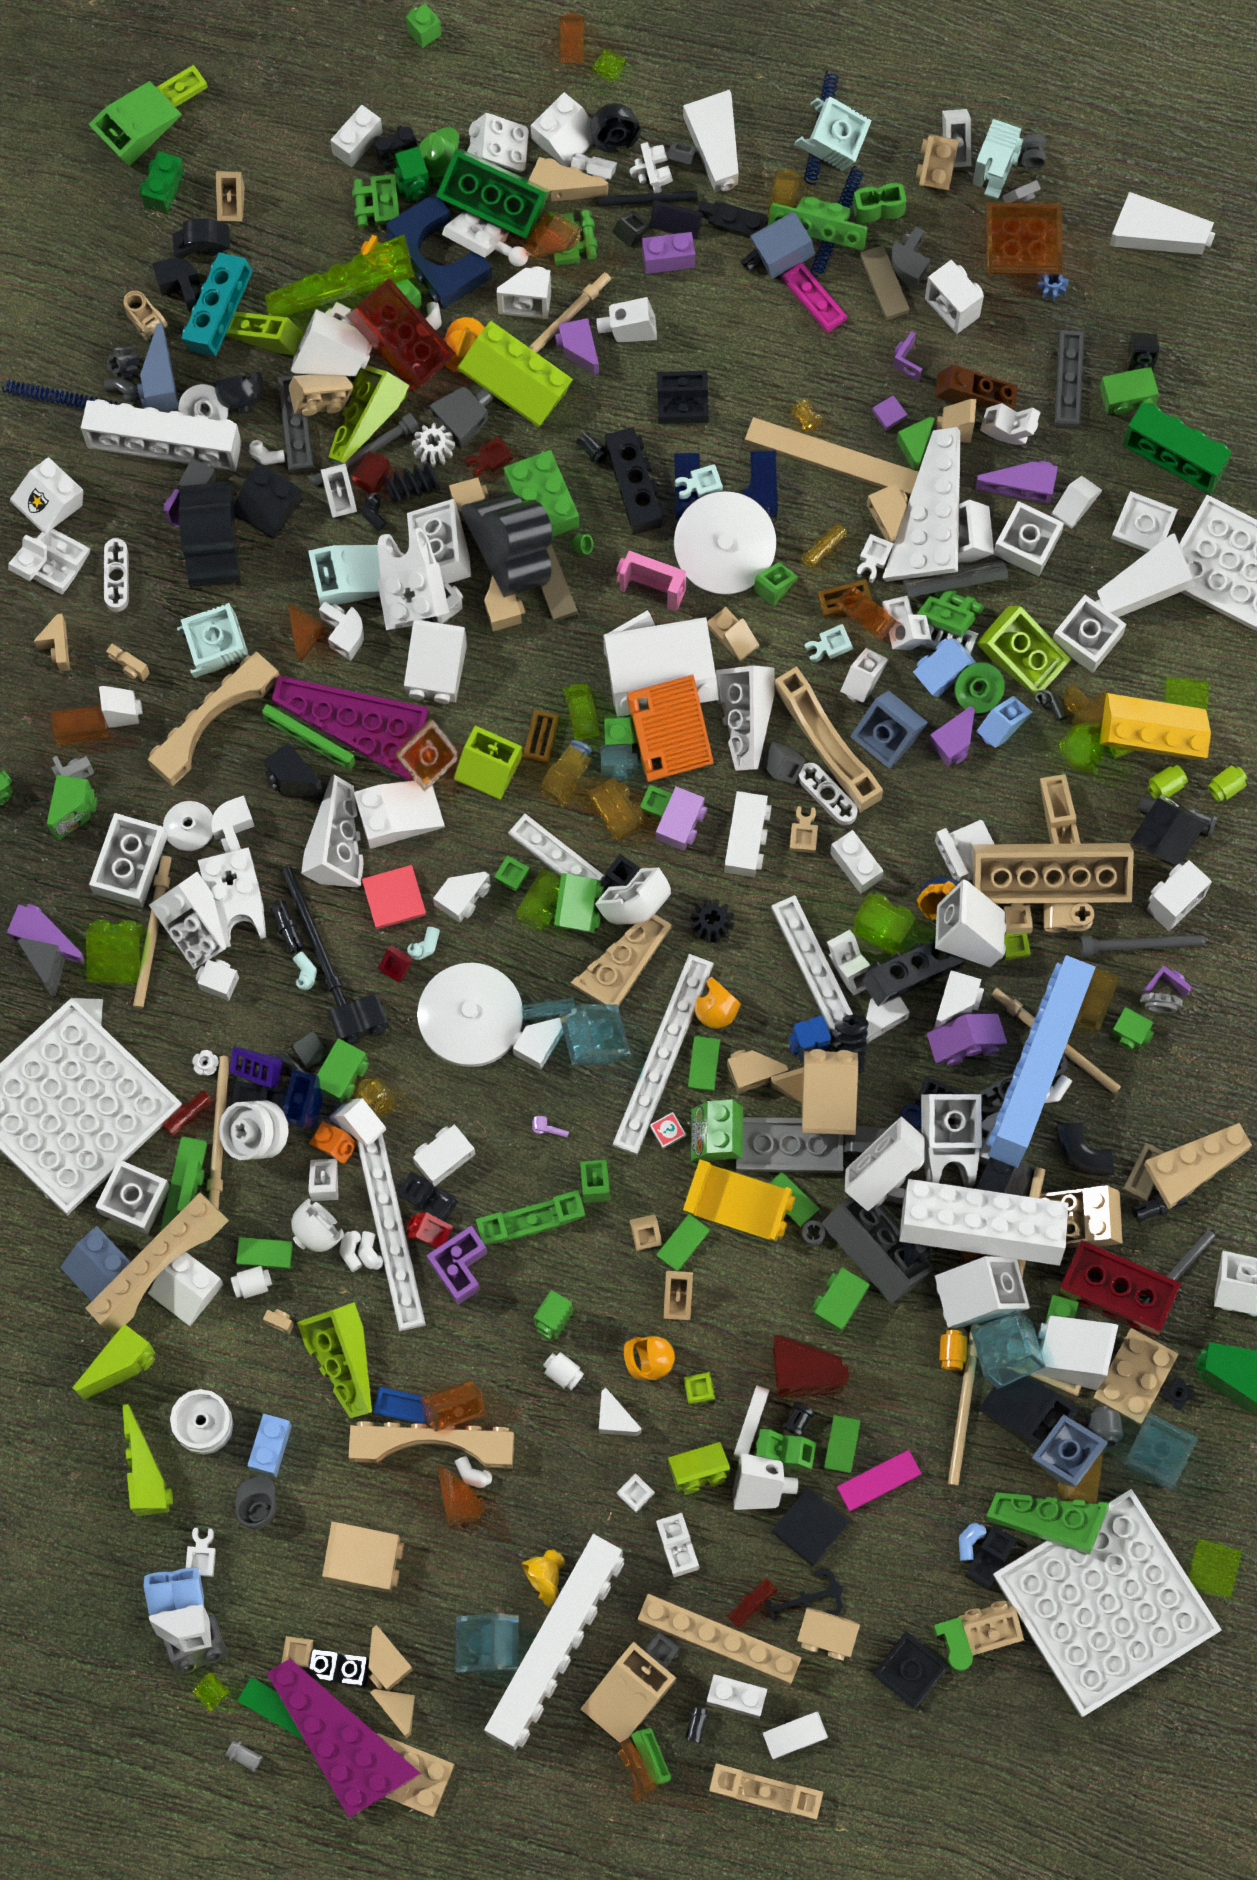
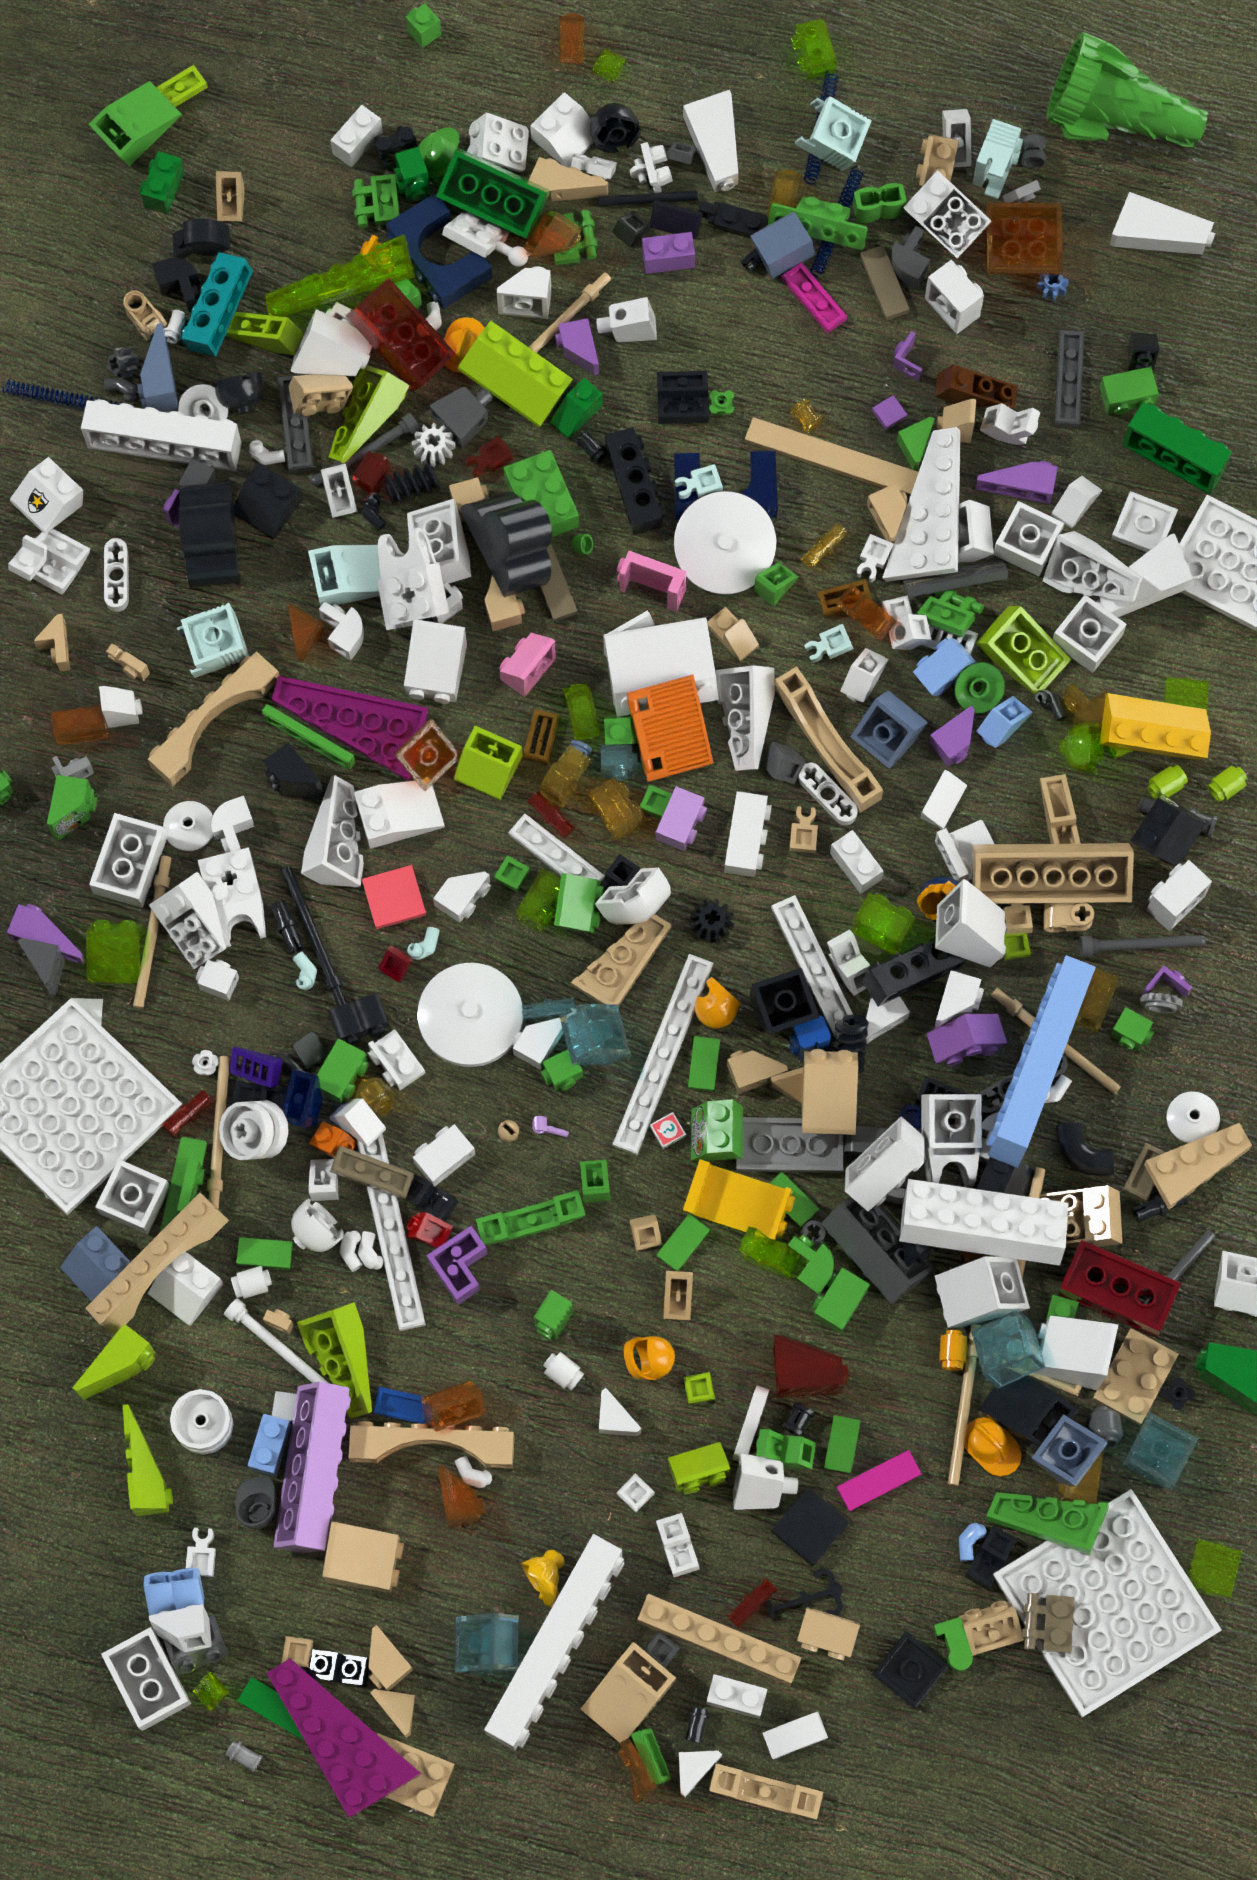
(146, 1679): none -> white brick
(175, 326): none -> white pin
(238, 1312): none -> white piece
(284, 1405): none -> white tile
(312, 1467): none -> lavender brick
(372, 1172): none -> dark tan tile
(396, 1059): none -> white bracket
(504, 1134): none -> tan hinge
(528, 663): none -> bright pink slope
(551, 814): none -> clear red pin
(560, 1071): none -> bright green brick
(577, 408): none -> green slope
(694, 1767): none -> white slope
(721, 409): none -> bright green plate
(767, 1253): none -> clear neon green brick
(783, 1001): none -> black slope
(814, 48): none -> clear neon green brick
(820, 1263): none -> bright green brick
(943, 800): none -> white slope
(947, 214): none -> white slope
(992, 1447): none -> light orange piece
(1057, 1623): none -> dark tan plate
(1089, 569): none -> white wedge
(1105, 90): none -> bright green cone
(1185, 1127): none -> white dish

